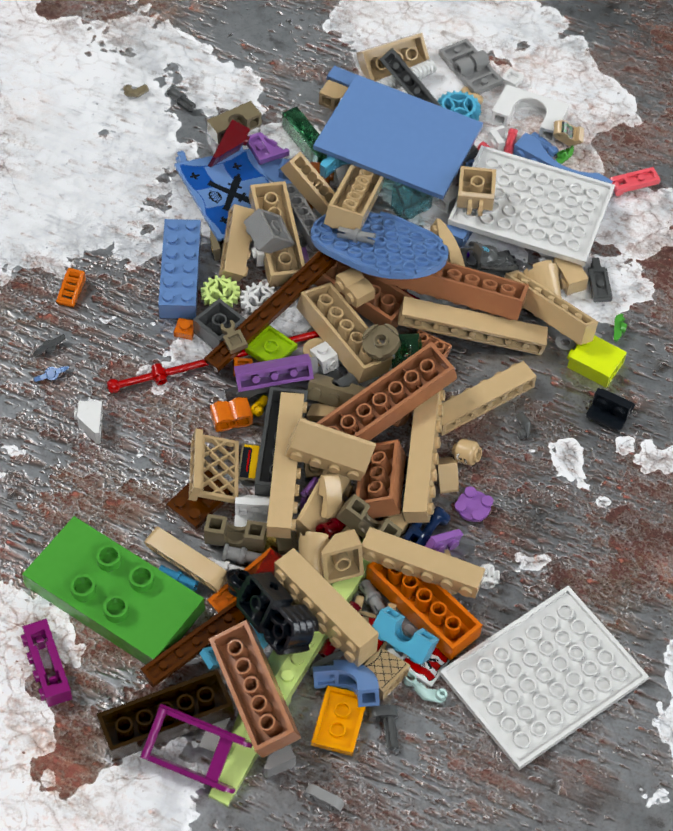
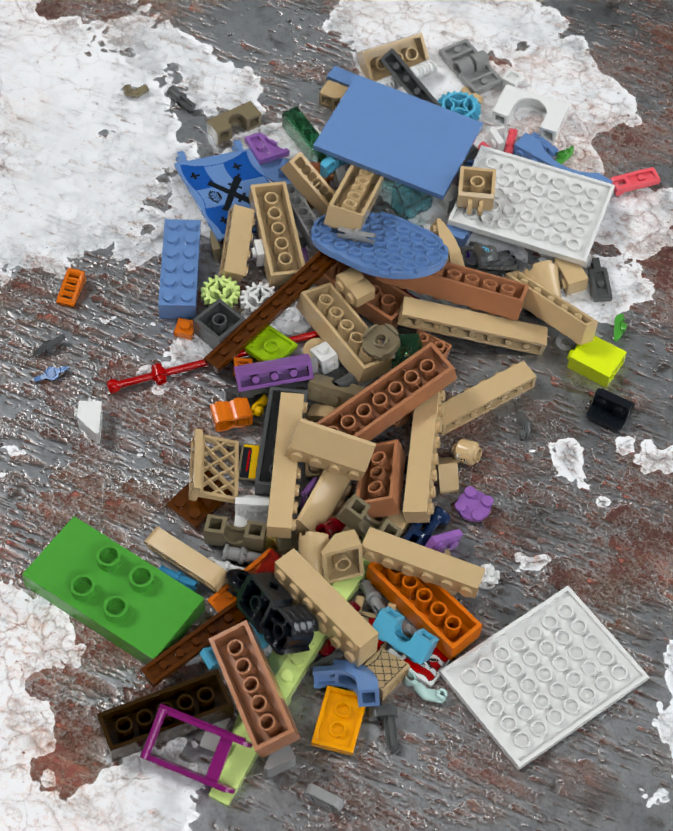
(55, 692): magenta brick -> none
(231, 142): dark red slope -> none
(233, 339): dark tan plate -> none
(268, 231): light grey slope -> none
(331, 490): tan slope -> none
(567, 133): tan leg -> none

